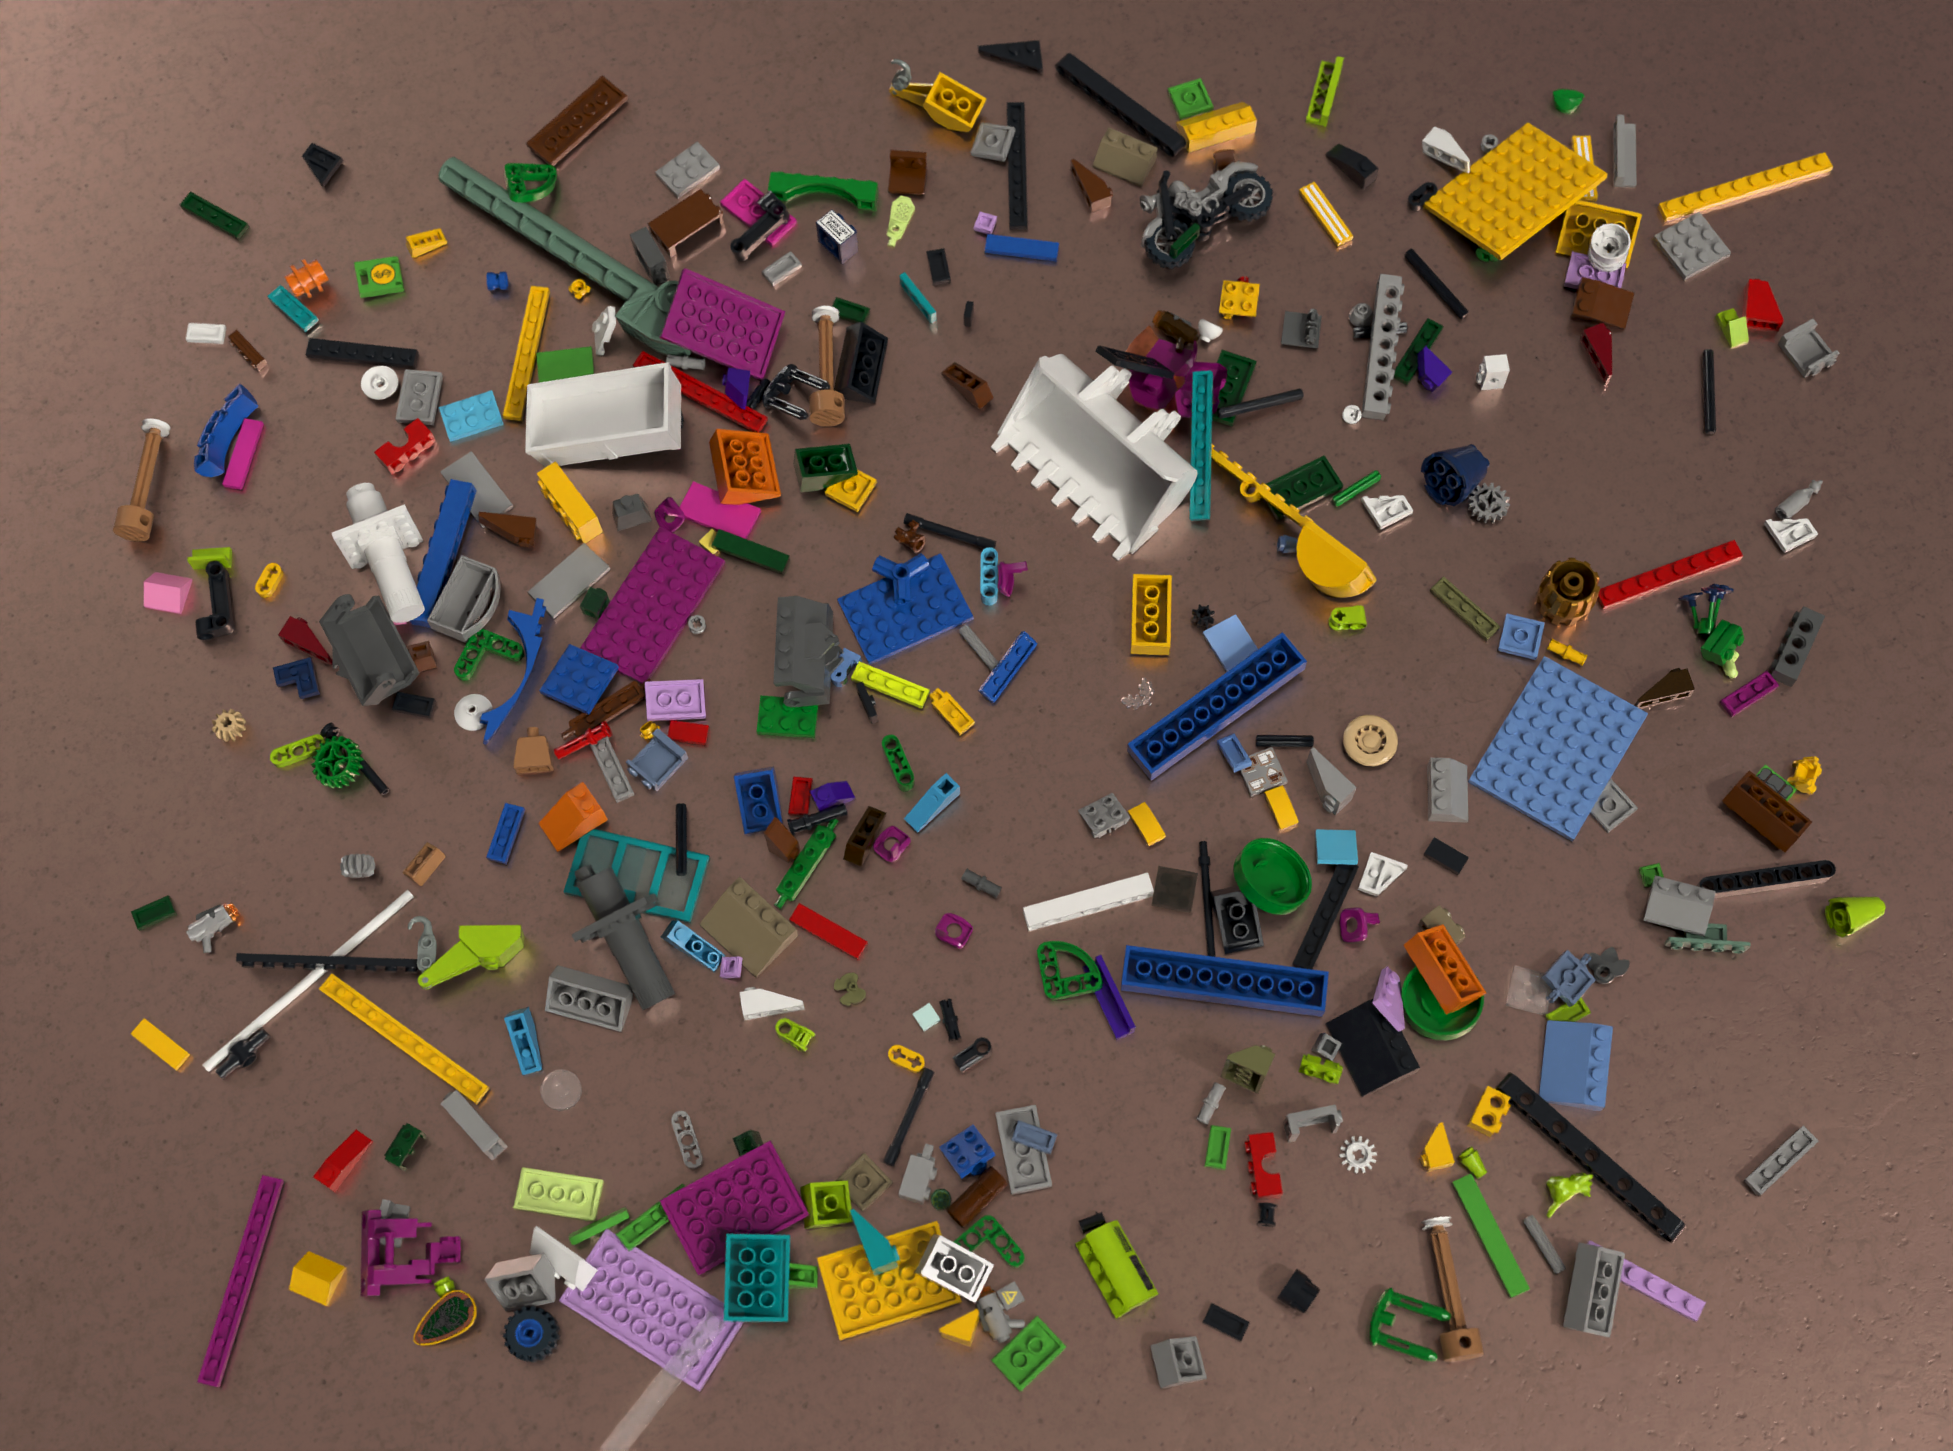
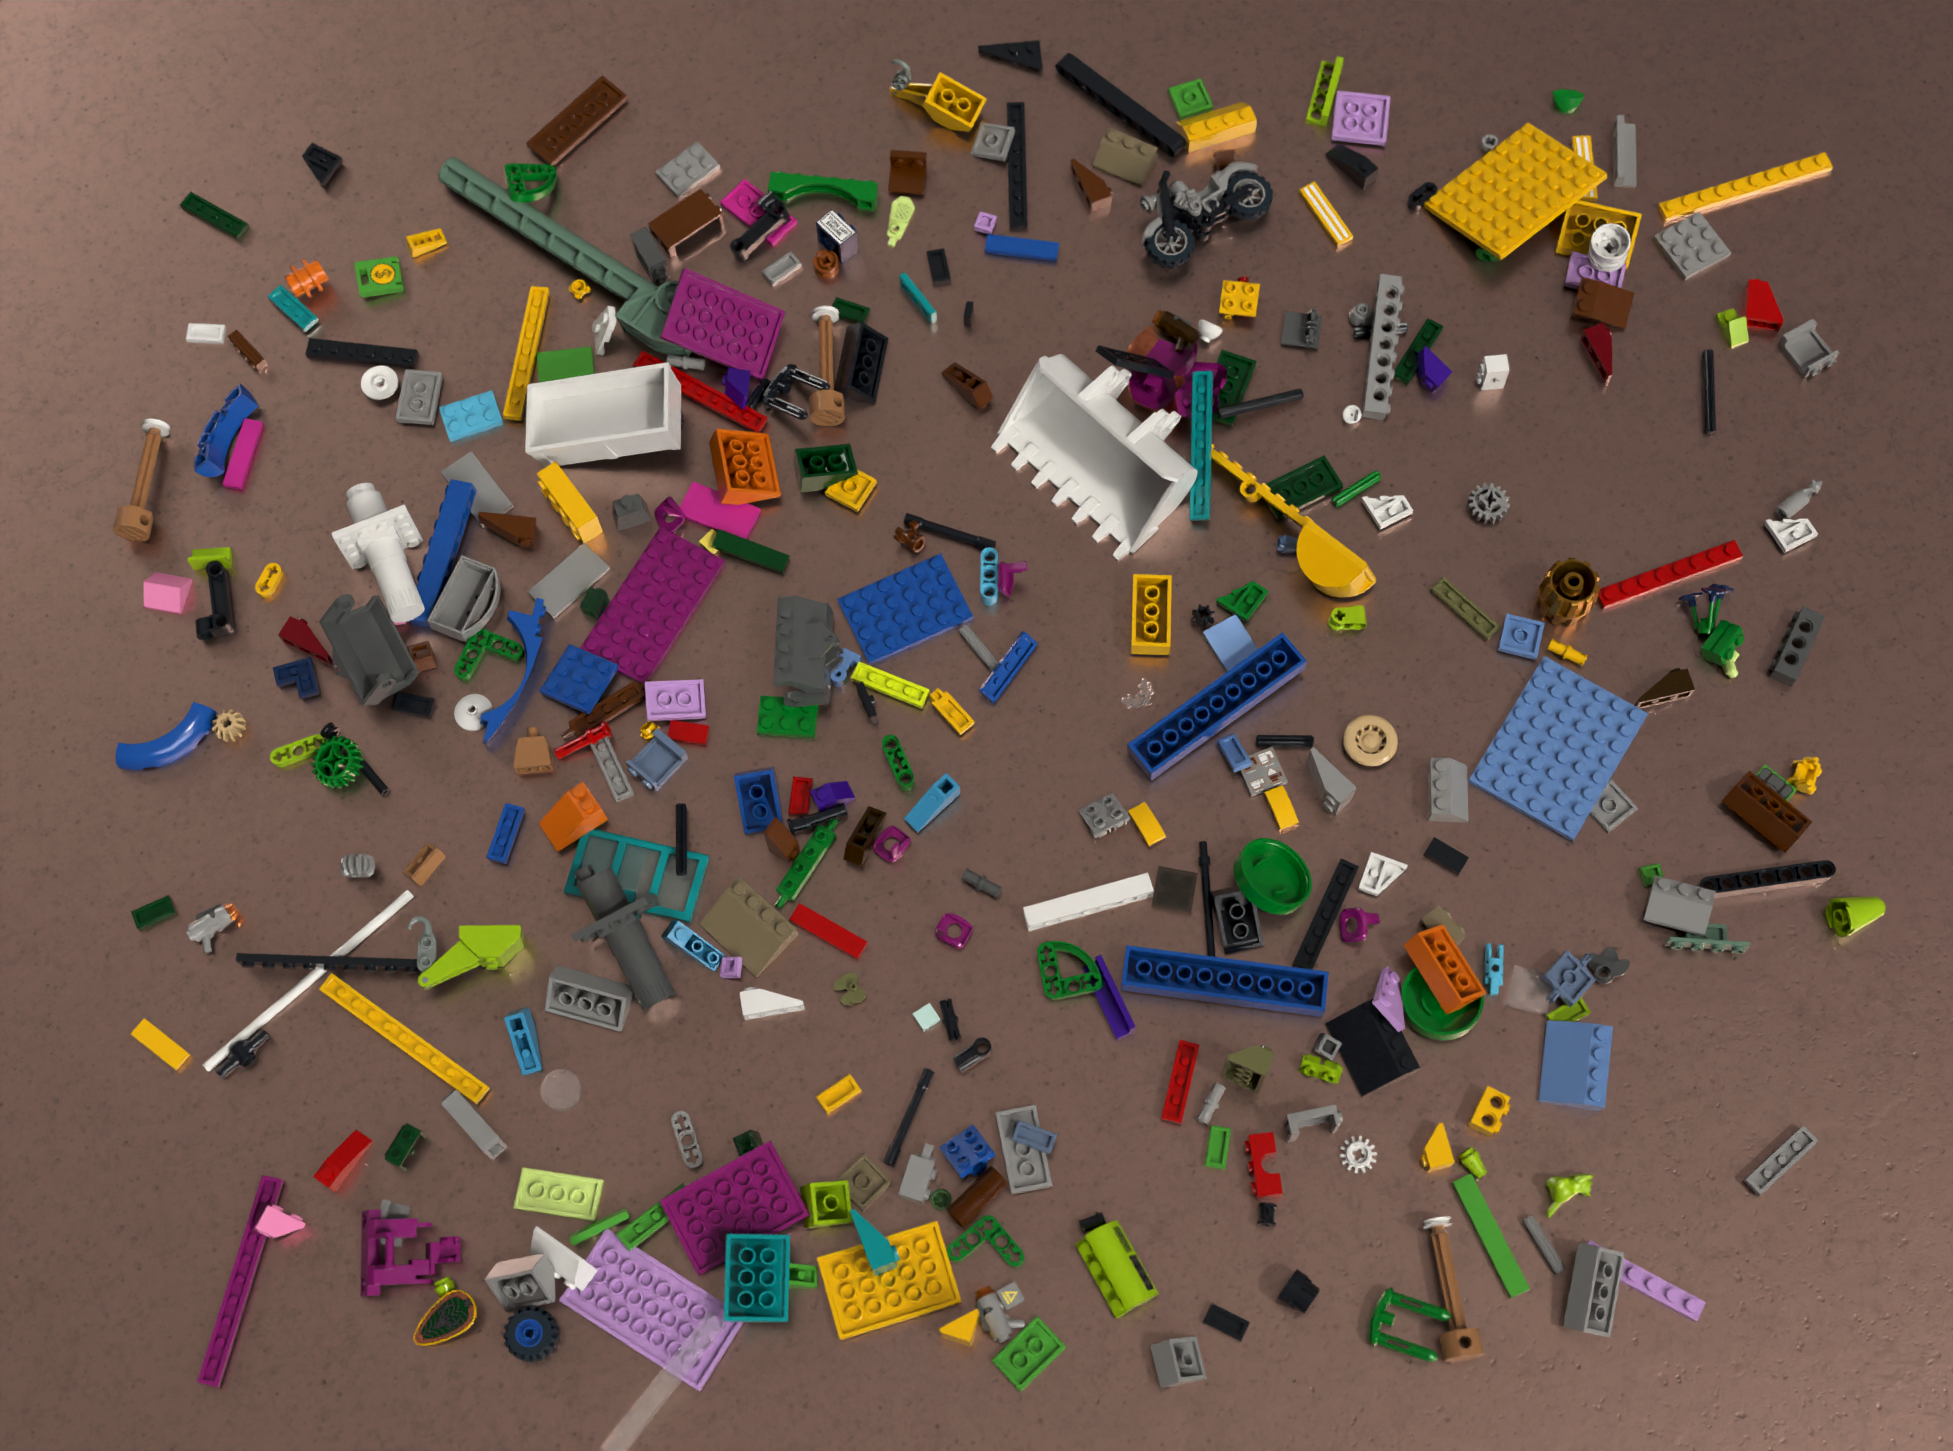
(171, 745): none -> blue brick
(275, 1223): none -> bright pink slope
(316, 1278): yellow slope -> none
(395, 458): red arch -> none
(497, 280): blue wheel -> none
(698, 630): light grey bush -> none
(795, 1035): lime piece -> none
(826, 264): none -> dark orange wheel
(838, 1094): none -> yellow tile
(890, 570): blue piece -> none
(908, 1054): yellow beam -> none
(954, 1268): light grey slope -> none
(1180, 1082): none -> red plate
(1184, 241): dark green tile -> none
(1244, 600): none -> green wing
(1336, 847): medium azure tile -> none
(1361, 118): none -> lavender plate
(1436, 283): black axle -> none
(1444, 148): white slope -> none
(1454, 473): dark blue cone -> none
(1493, 978): none -> medium azure hinge
(1603, 1167): black beam -> none
(1749, 693): magenta tile -> none

